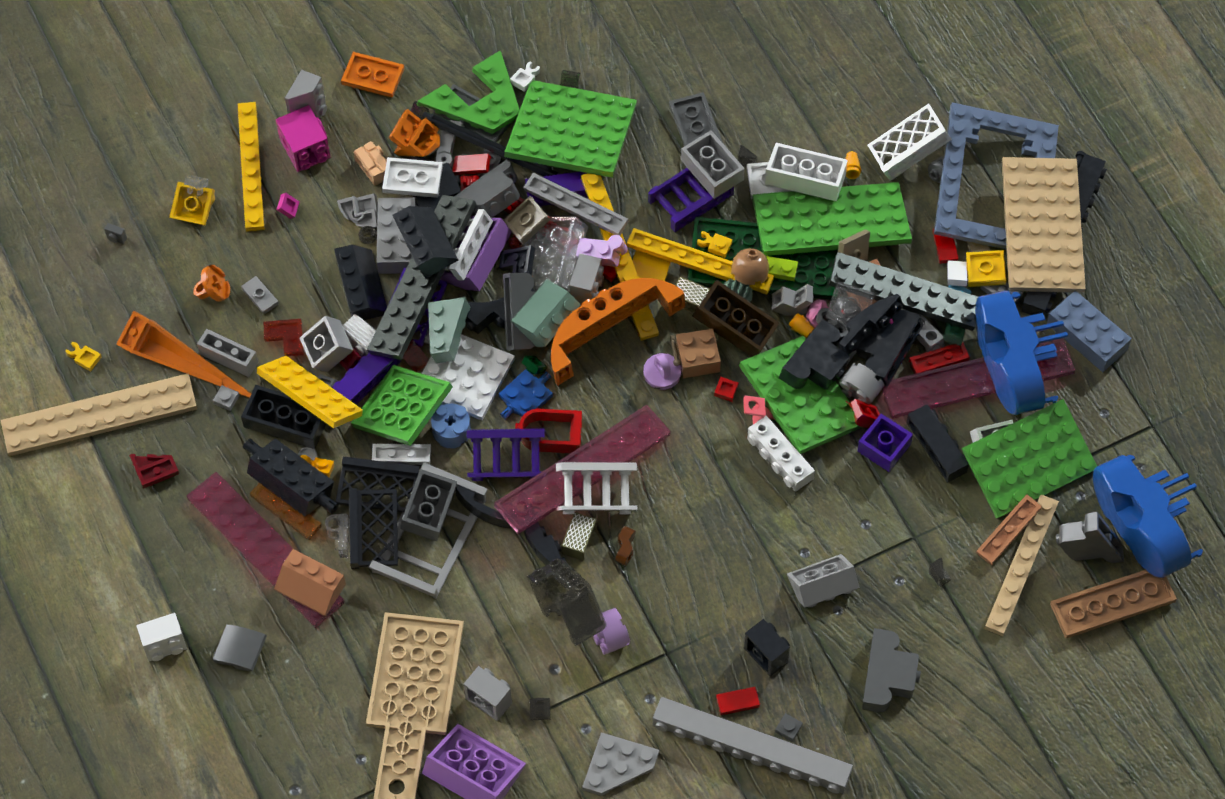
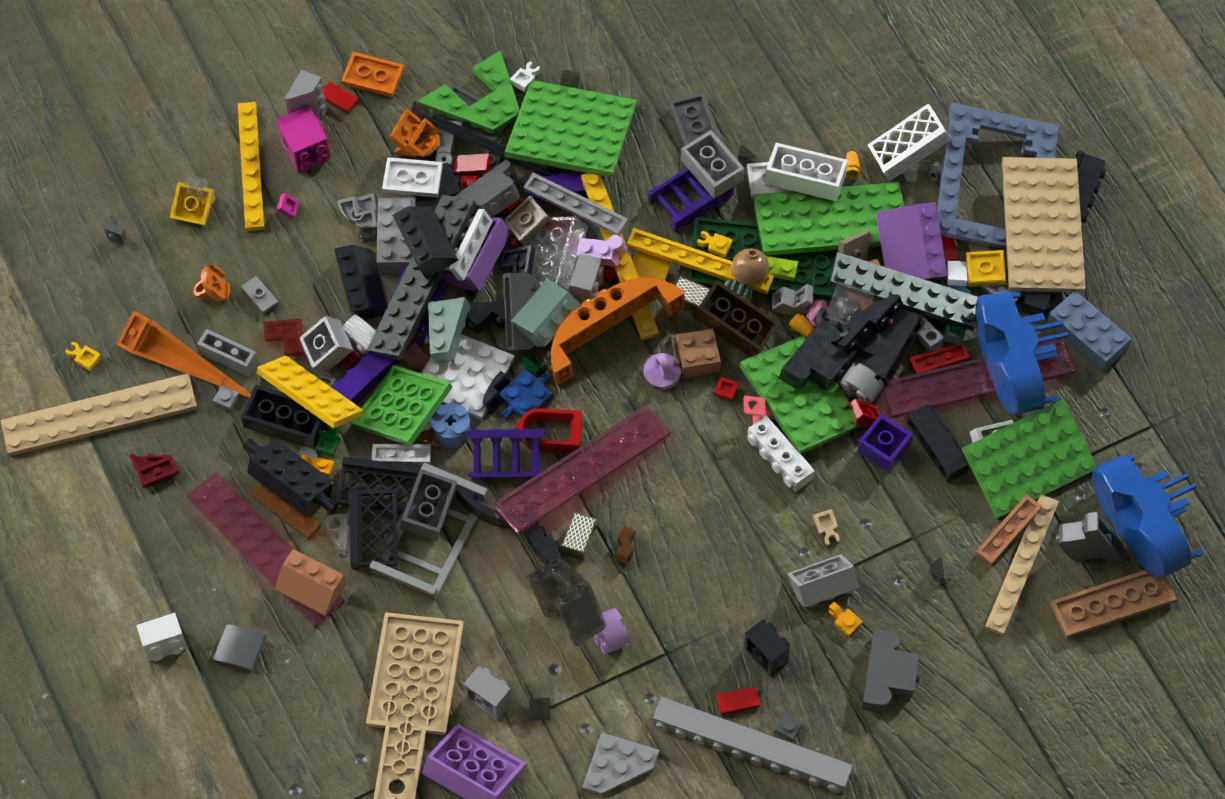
(329, 441): none -> green plate
(339, 97): none -> red tile
(371, 161): light nougat brick -> none
(427, 437): none -> clear orange piece
(492, 398): none -> black slope
(587, 470): white fence -> none
(826, 523): none -> tan plate
(846, 621): none -> light orange plate
(912, 241): none -> medium lavender slope

